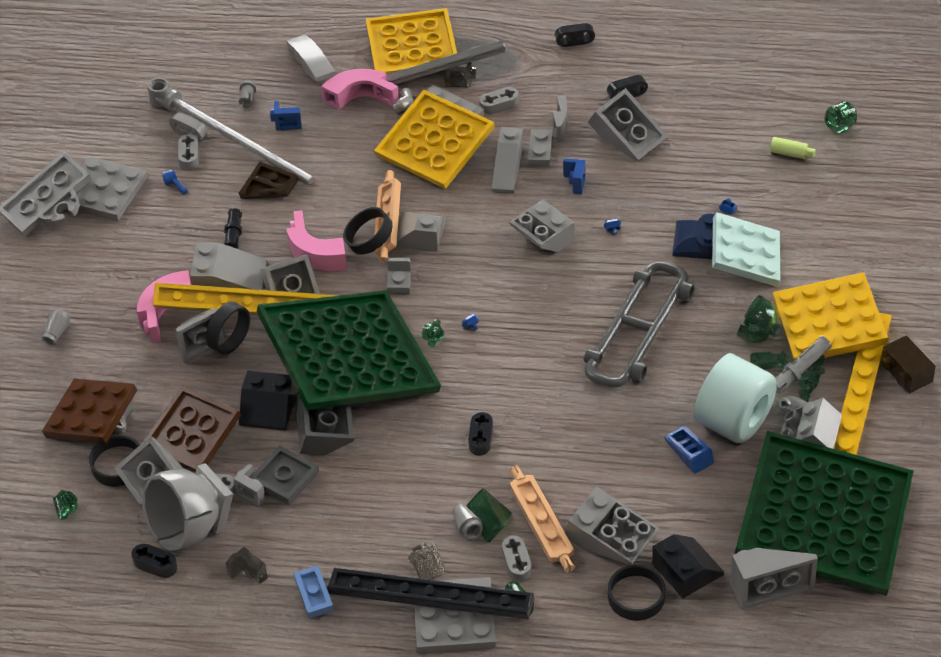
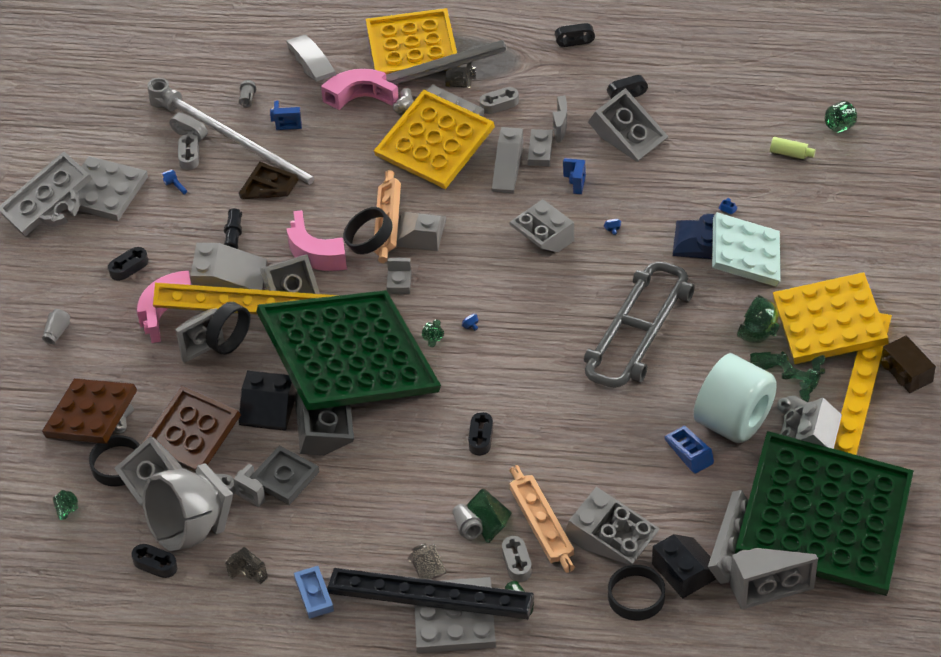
(128, 263): none -> black beam
(727, 538): none -> light grey plate
(793, 371): light grey pin -> none

